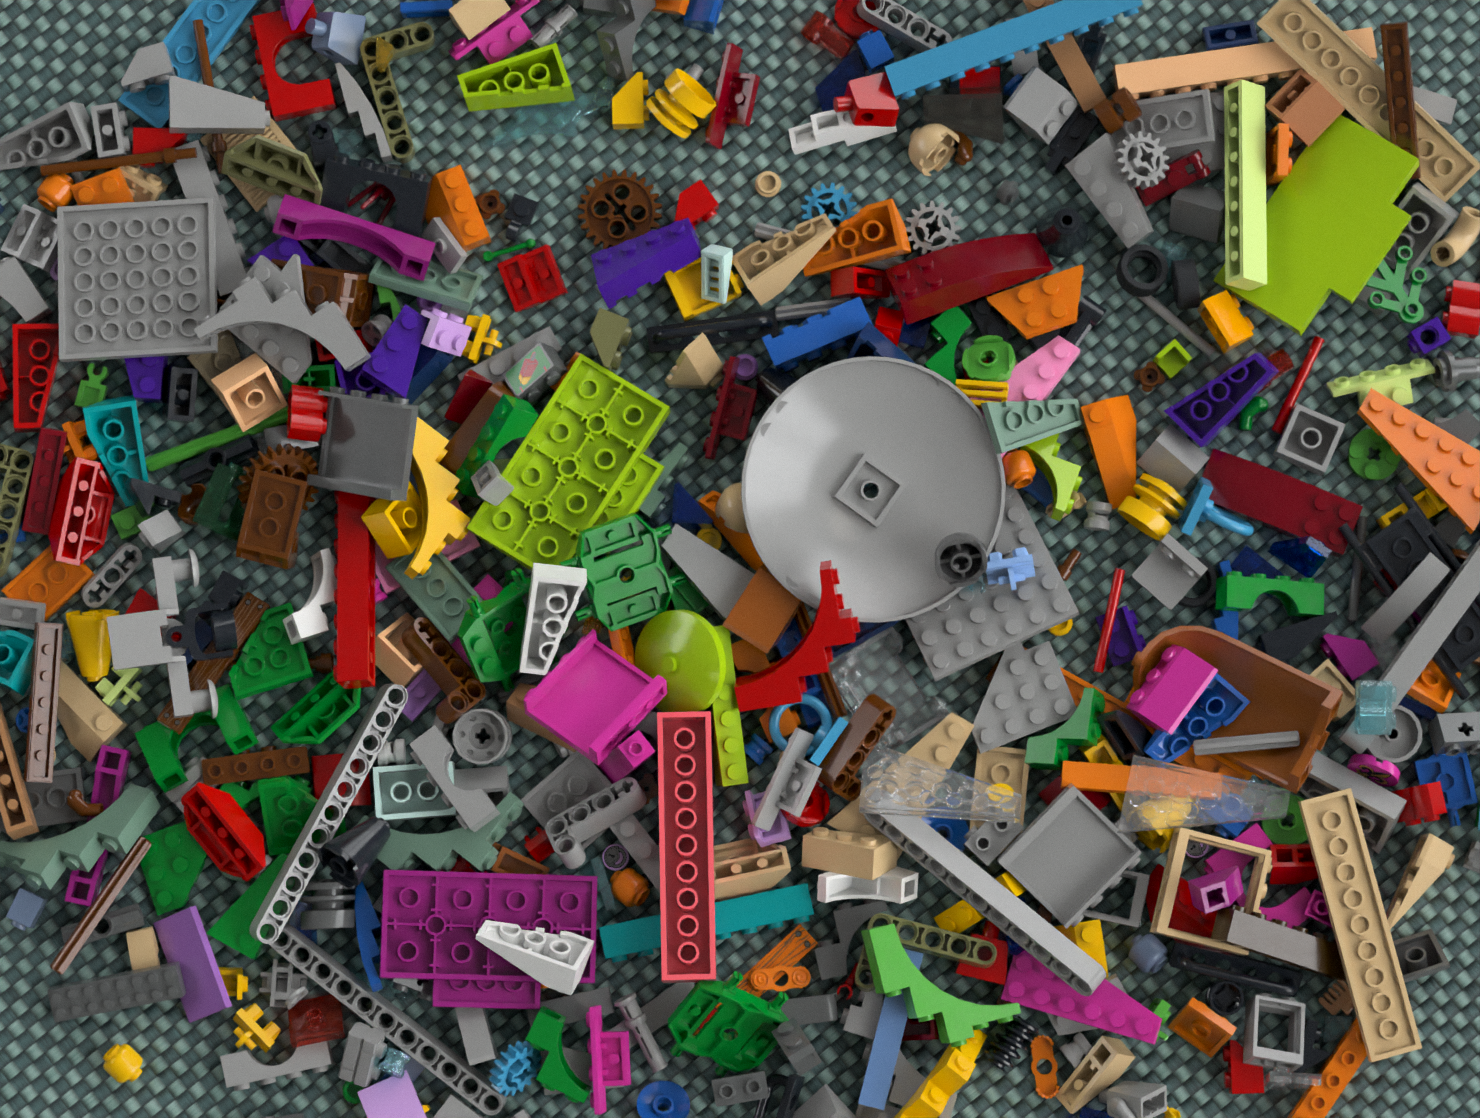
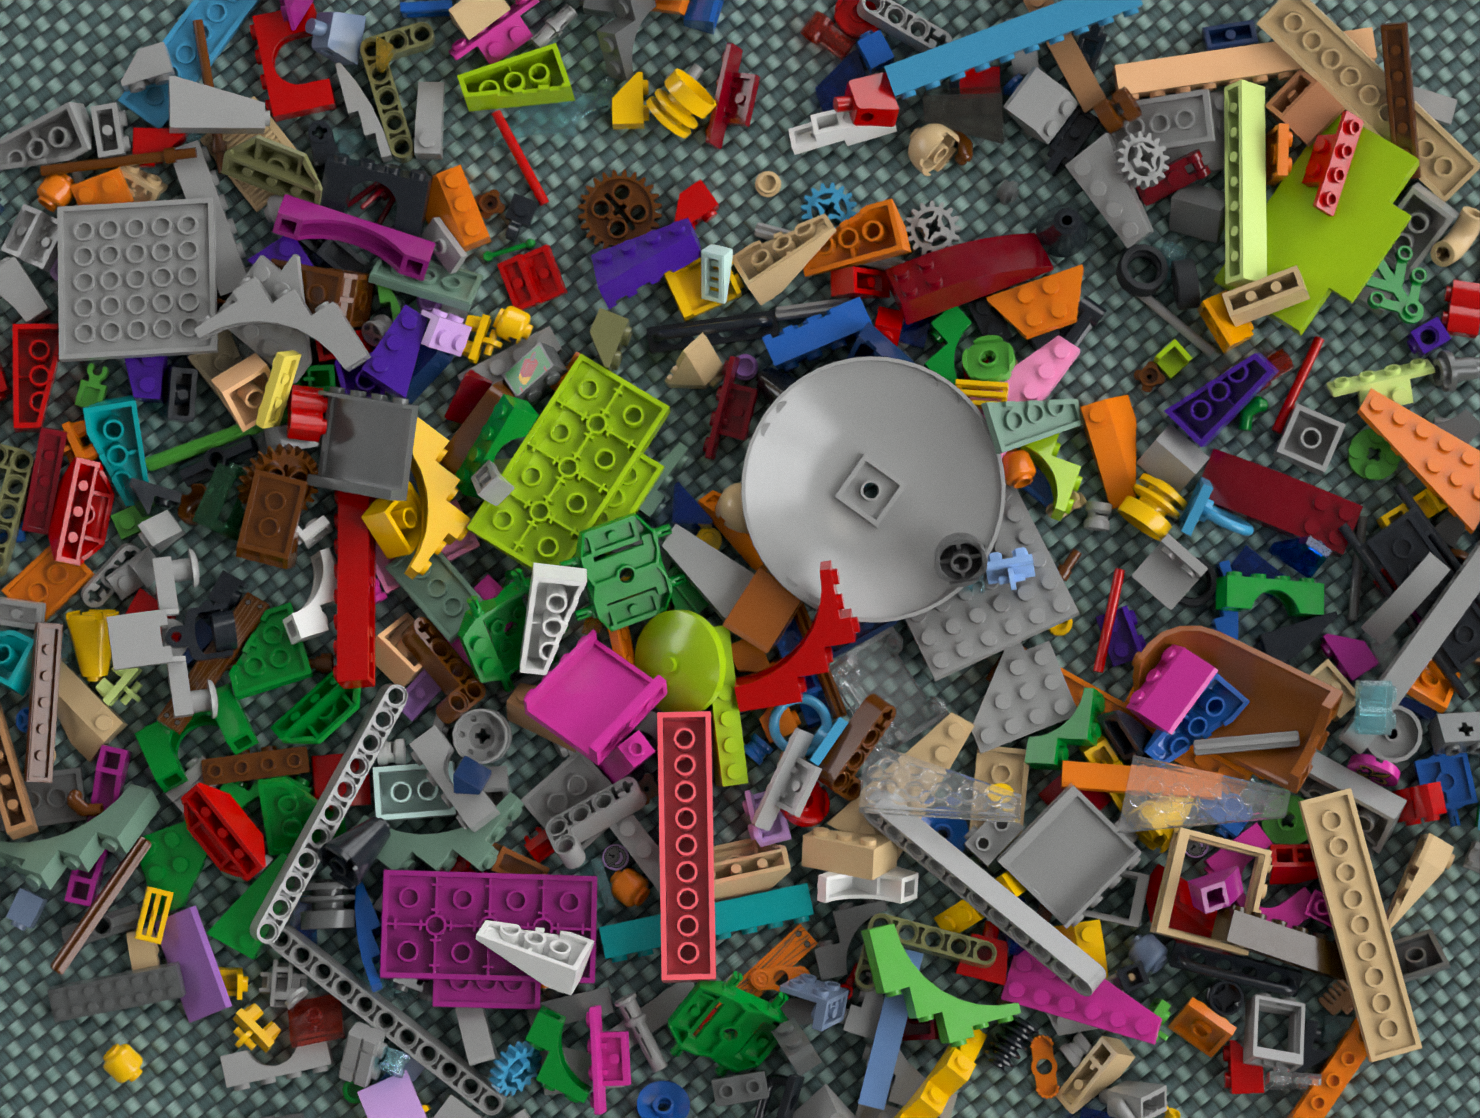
(133, 574): none -> light grey slope
(138, 933): none -> yellow tile
(278, 389): none -> light yellow plate
(314, 531): none -> white bracket
(429, 121): none -> light grey slope
(470, 777): none -> dark blue slope
(513, 324): none -> yellow head
(520, 157): none -> red bar
(828, 995): none -> sand blue bracket
(1132, 977): none -> black piece
(1265, 296): none -> tan brick
(1331, 162): none -> red bracket

